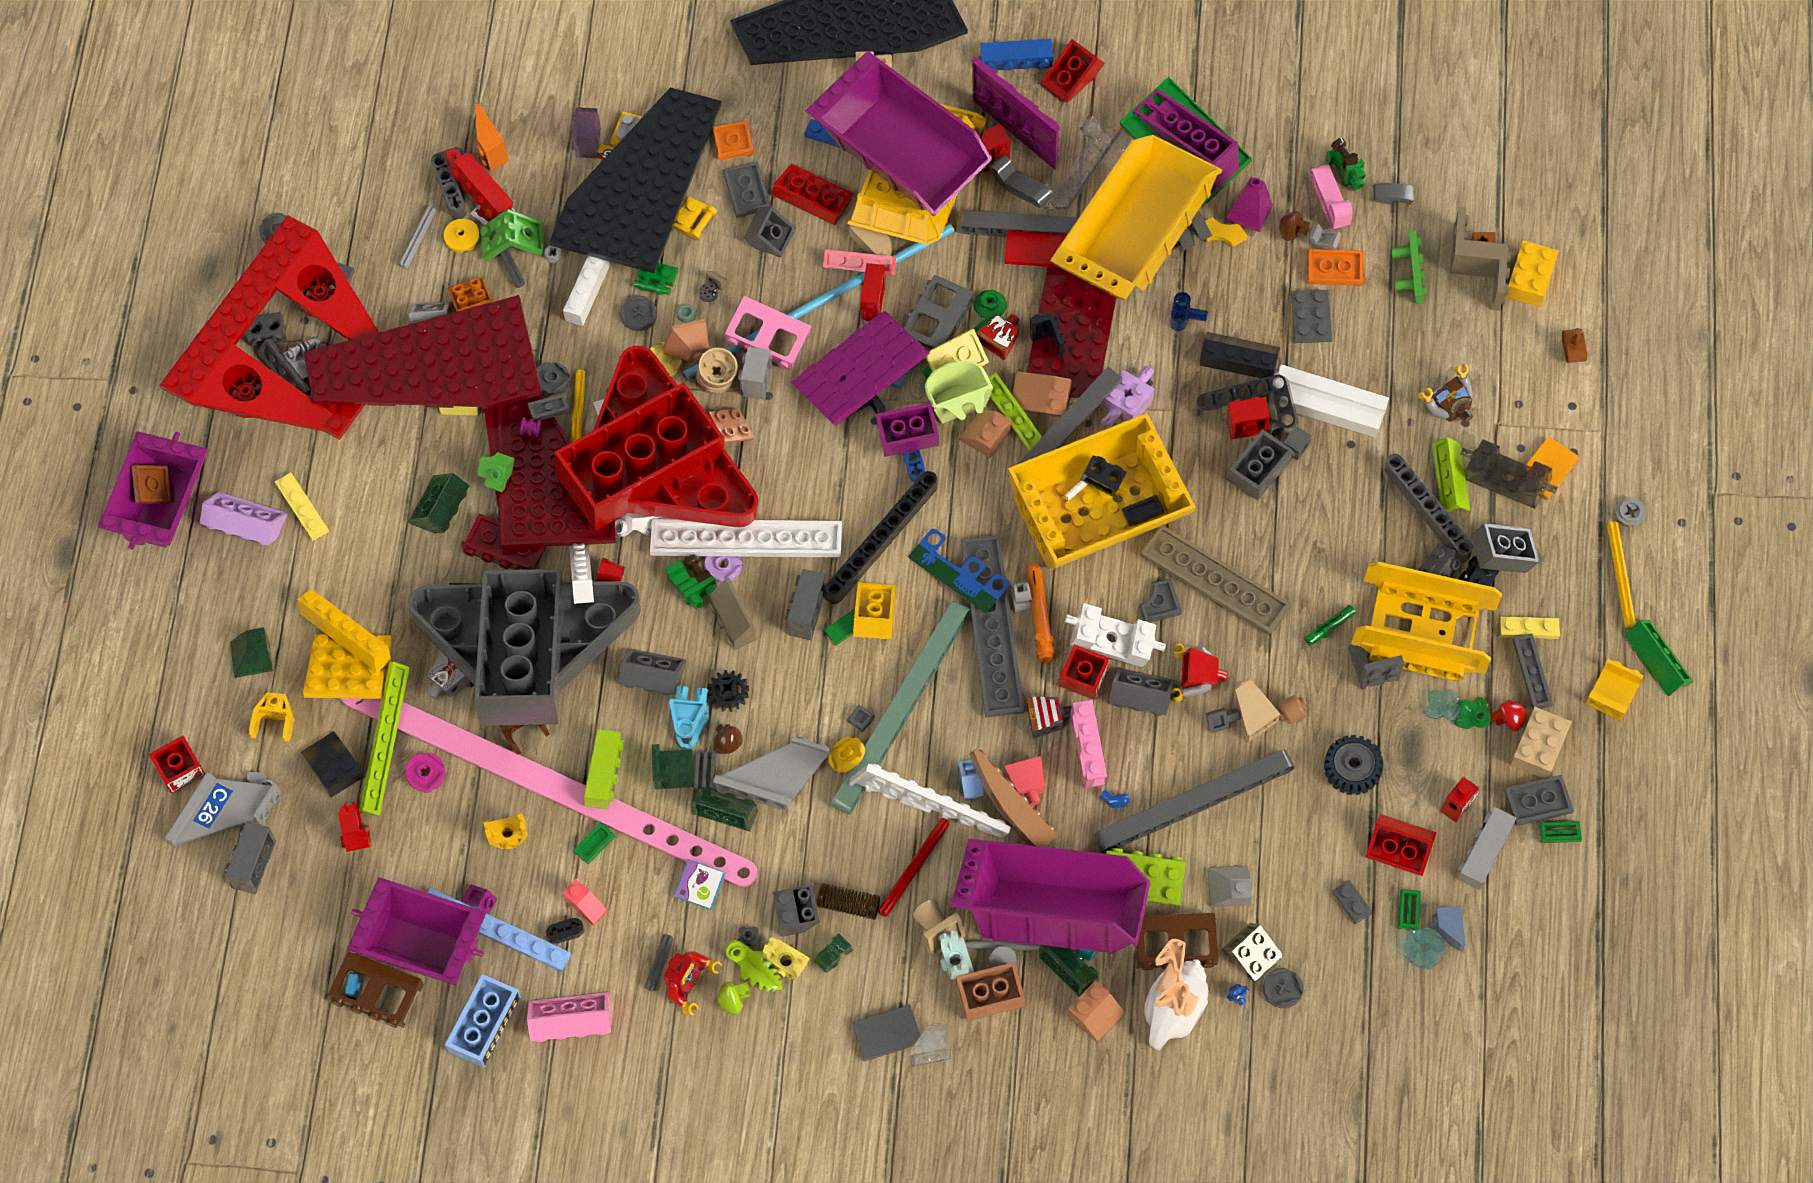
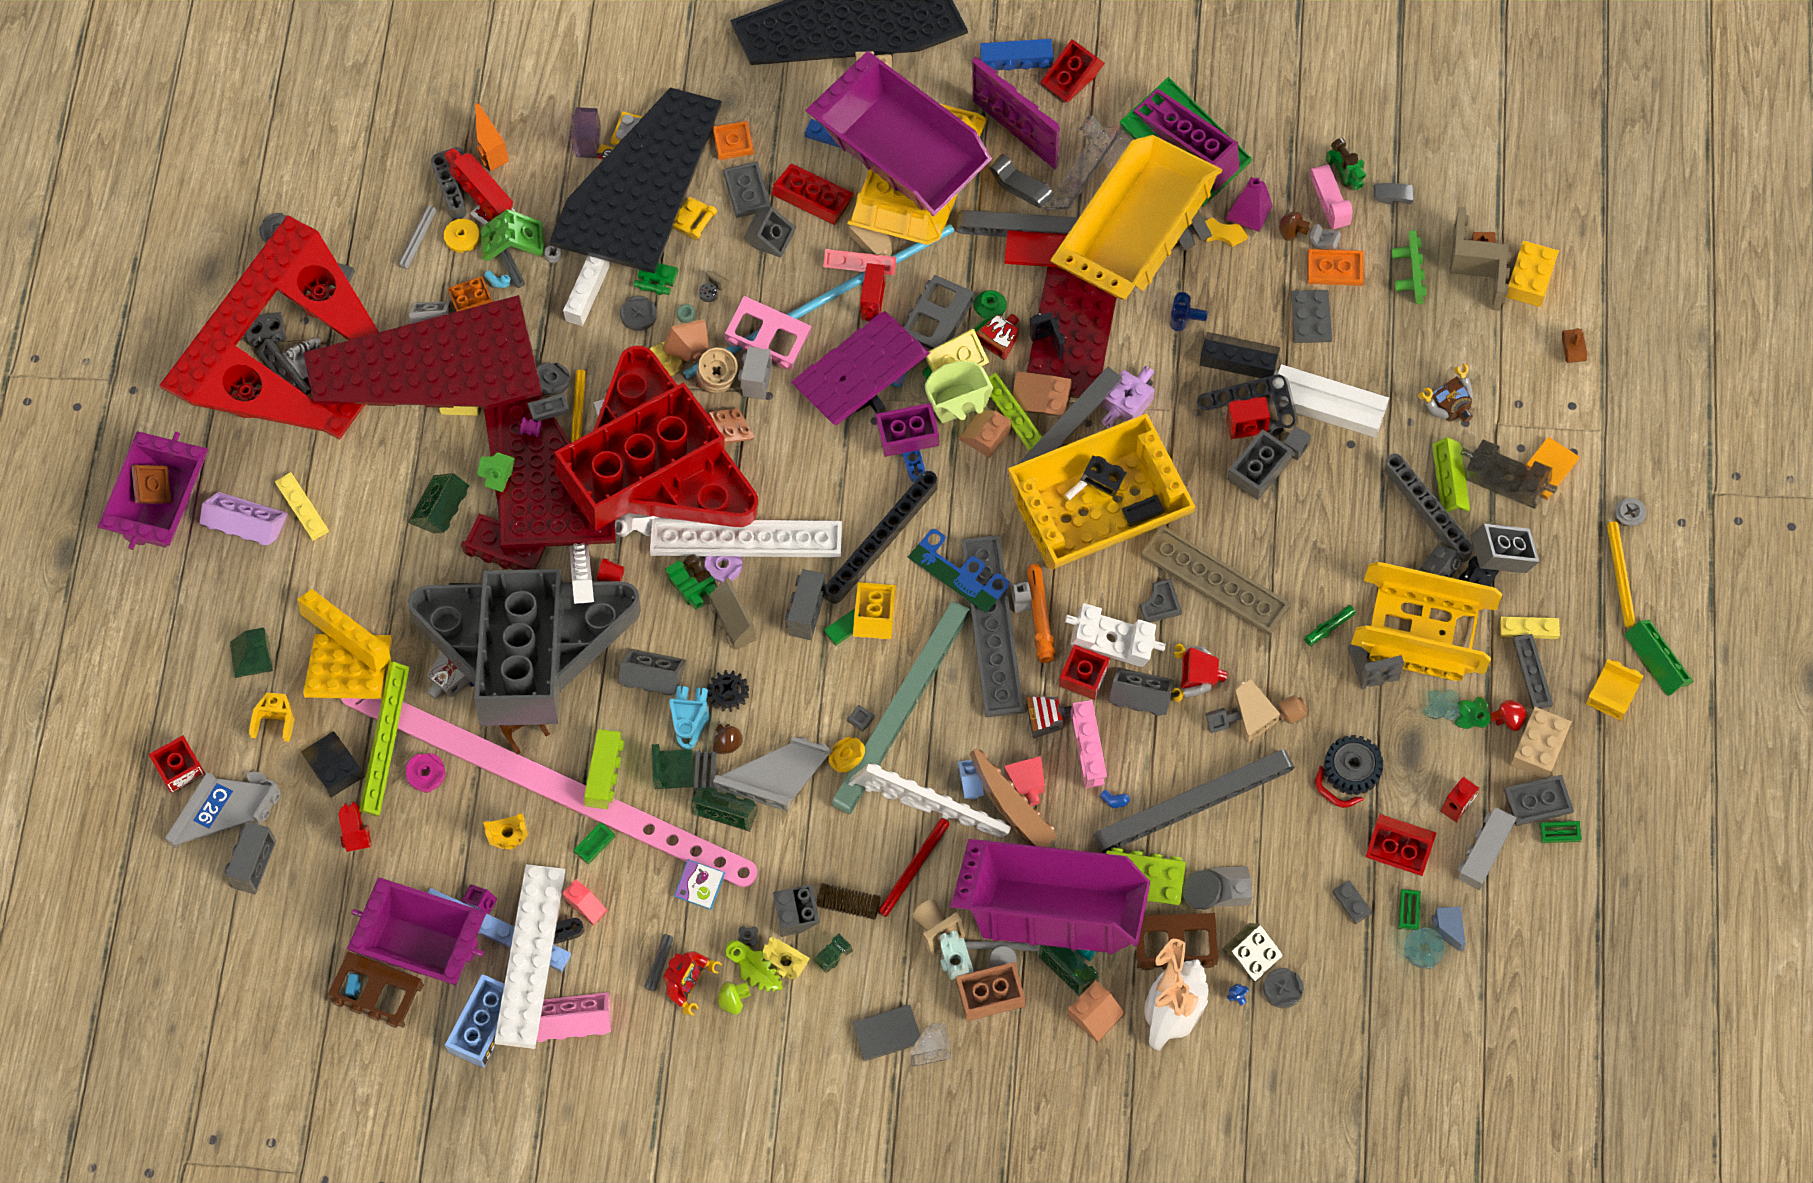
(502, 282): none -> medium azure arm
(530, 957): none -> white plate
(996, 143): red slope -> none
(1202, 889): none -> dark grey tile
(1329, 796): none -> red animal

